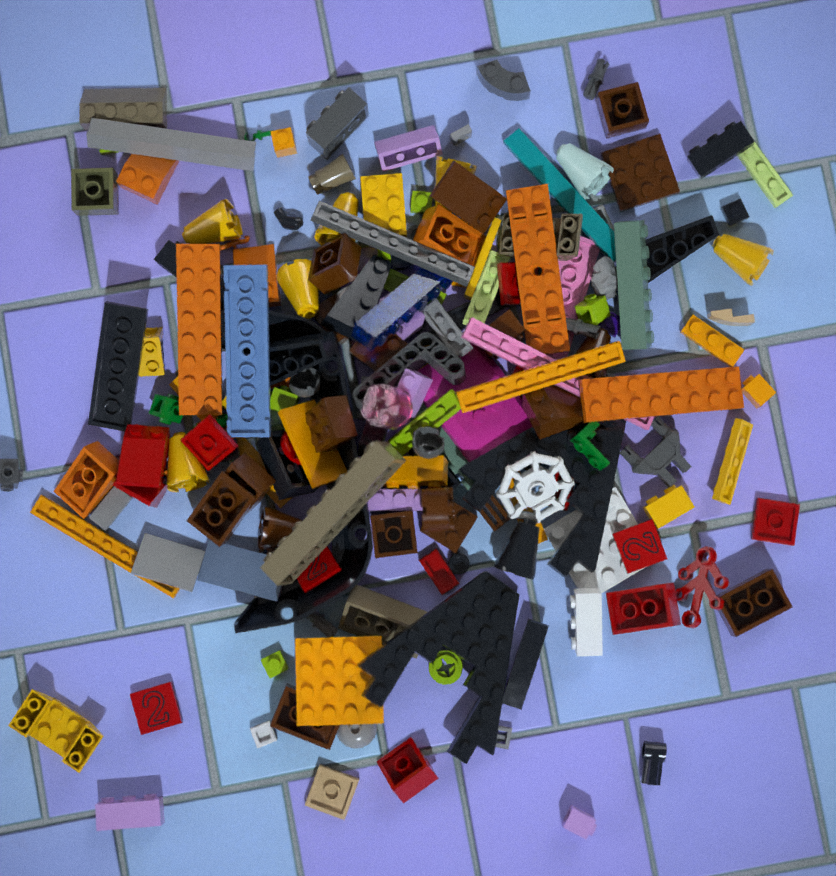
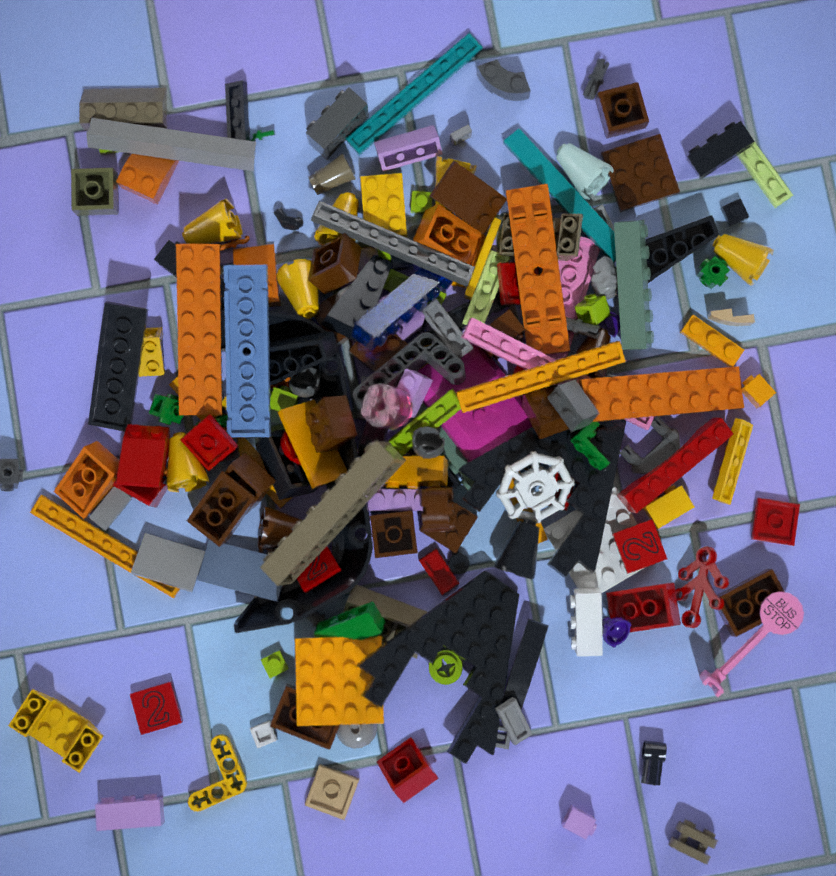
(226, 783): none -> yellow beam
(237, 110): none -> black plate
(283, 142): light orange brick -> none
(353, 624): none -> green slope
(414, 94): none -> teal tile
(502, 511): reddish brown tile -> none
(513, 721): none -> light grey tile
(573, 405): none -> dark grey brick
(615, 630): none -> dark purple piece
(656, 481): none -> red arch
(705, 838): none -> dark tan brick
(709, 278): none -> green brick
(780, 614): none -> bright pink piece

